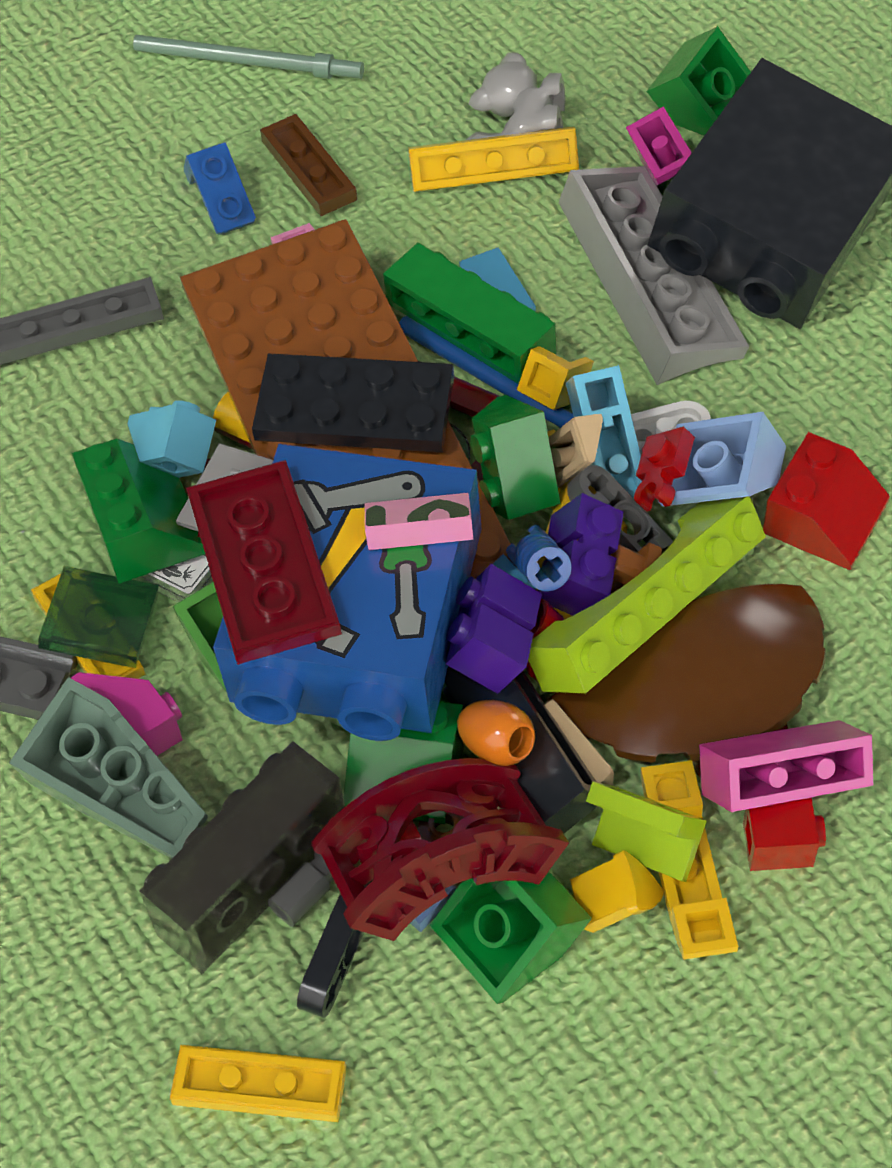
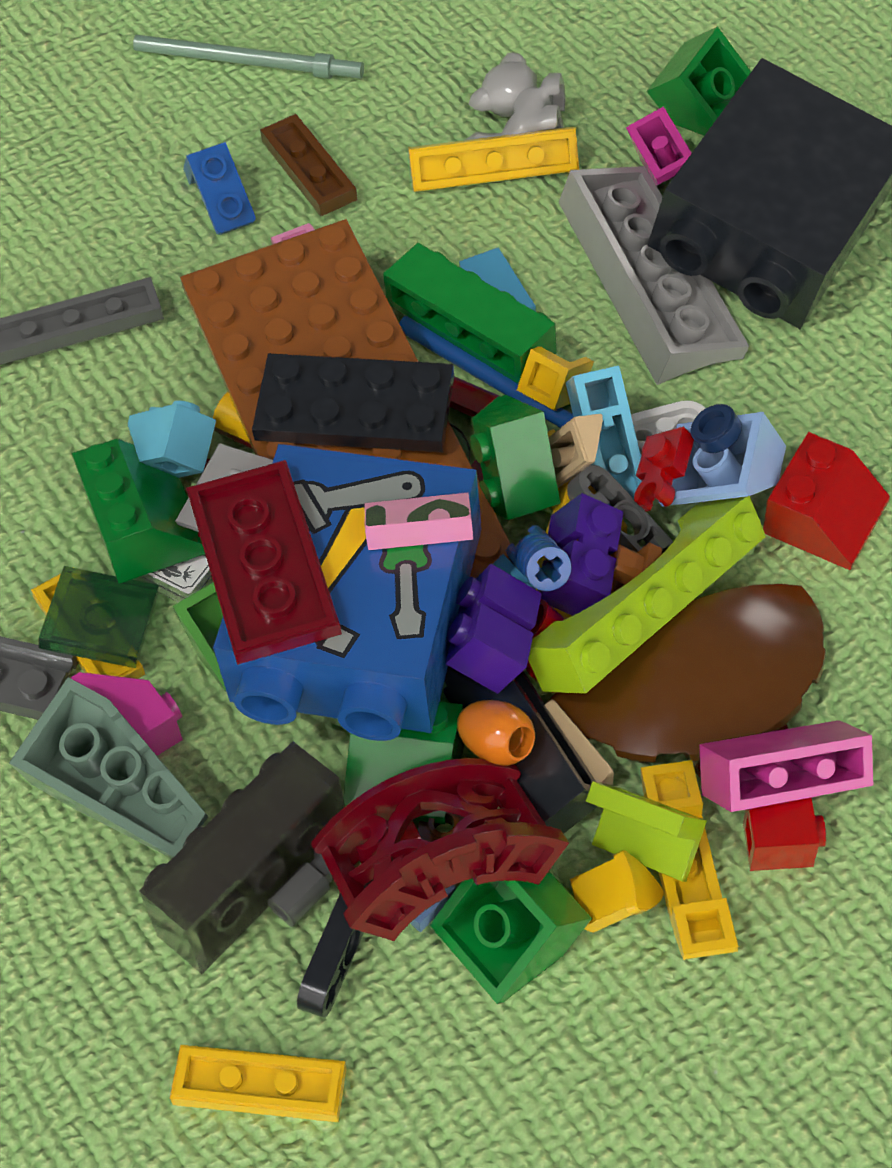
(716, 428): none -> dark blue tile

